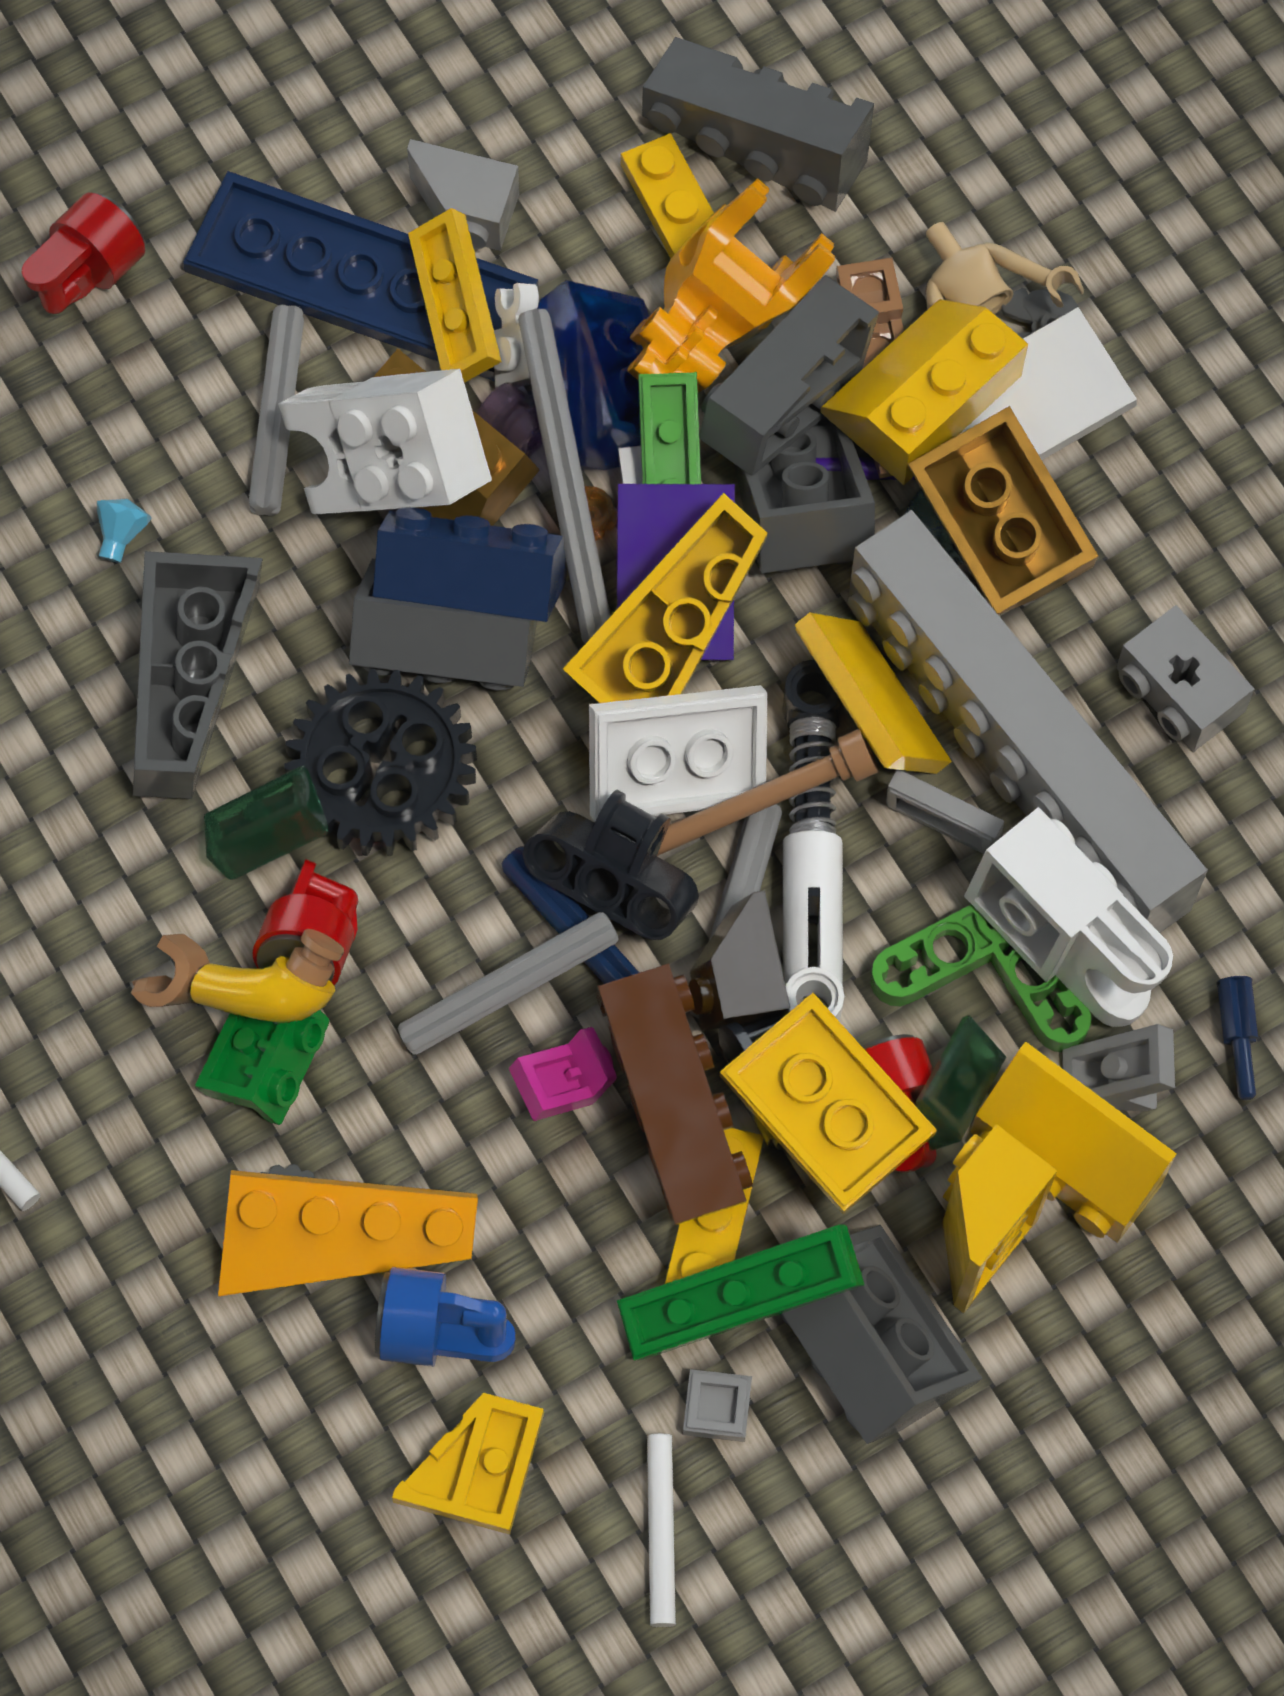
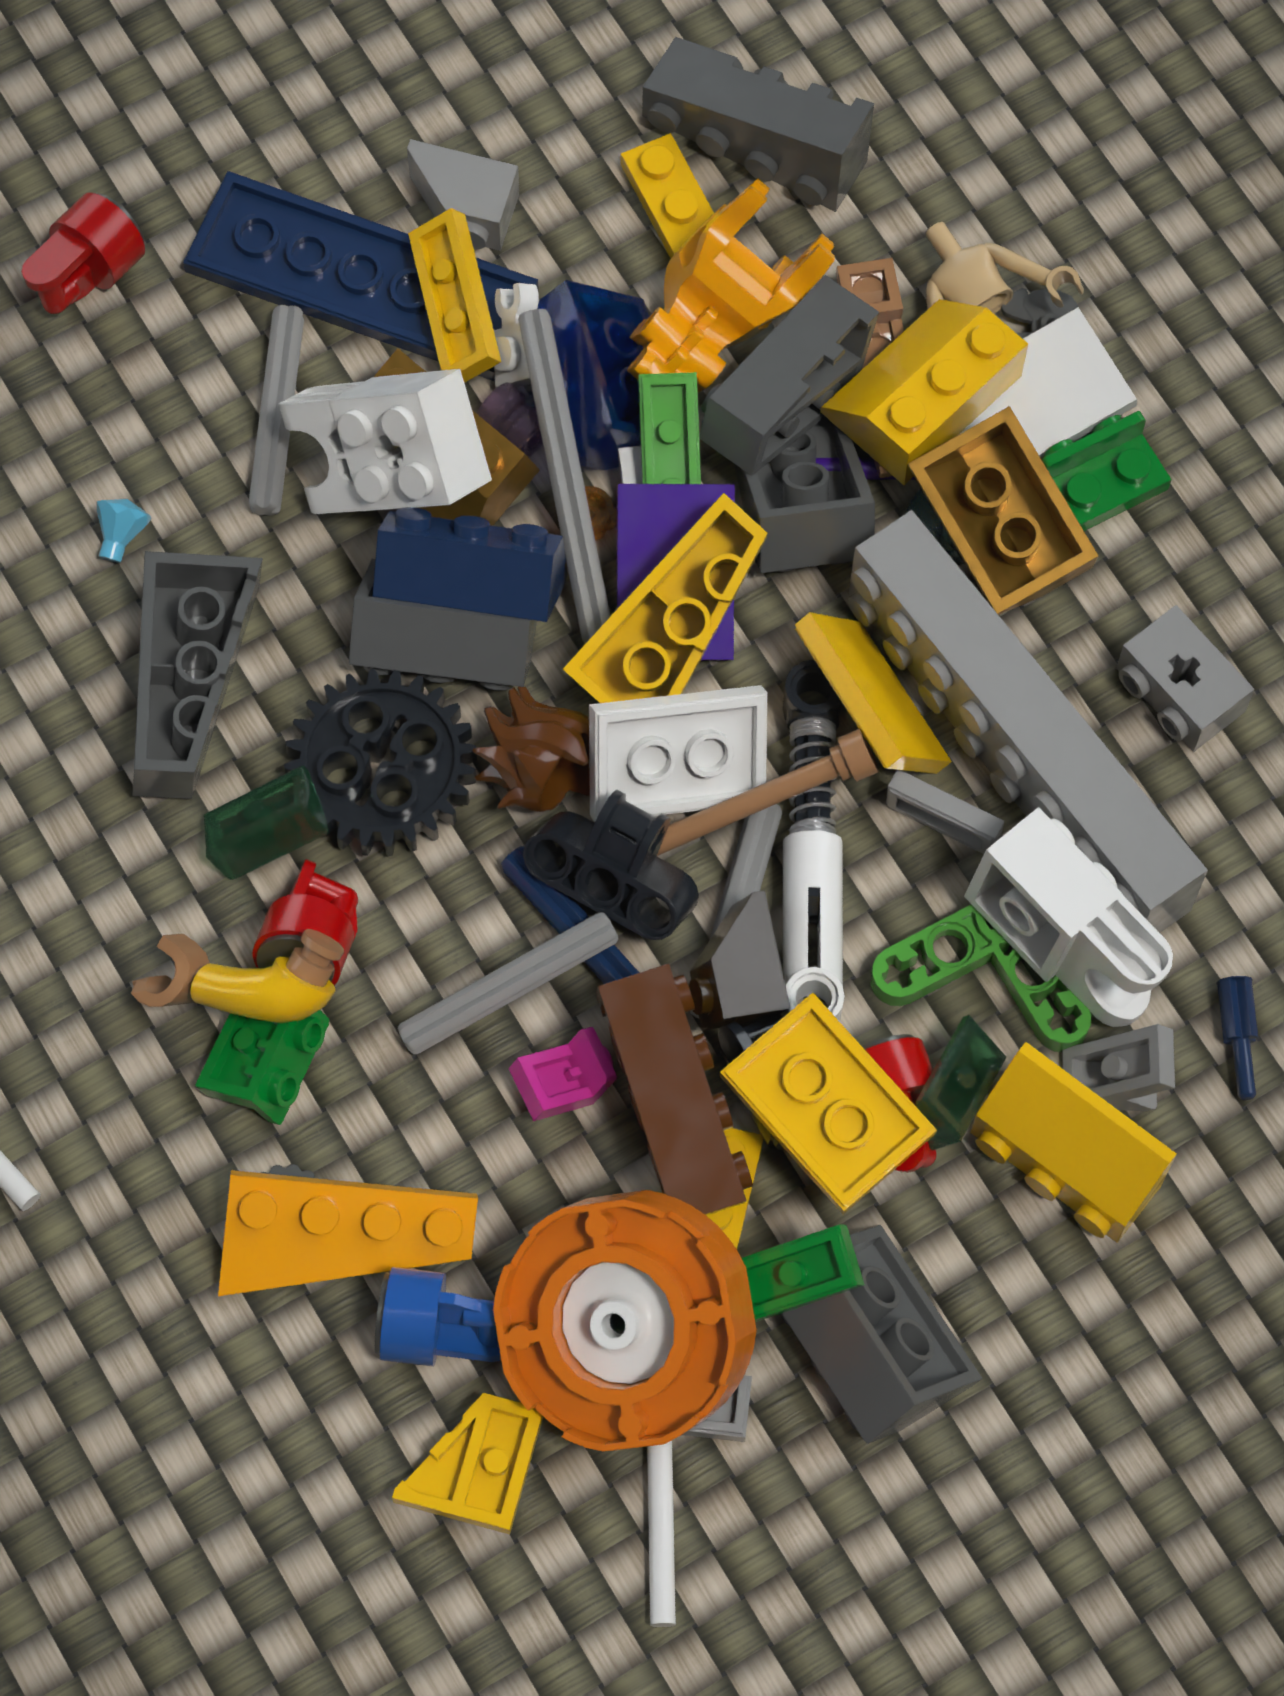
(537, 753): none -> reddish brown hair
(625, 1320): none -> orange piece
(990, 1208): yellow slope -> none
(1107, 470): none -> green bracket

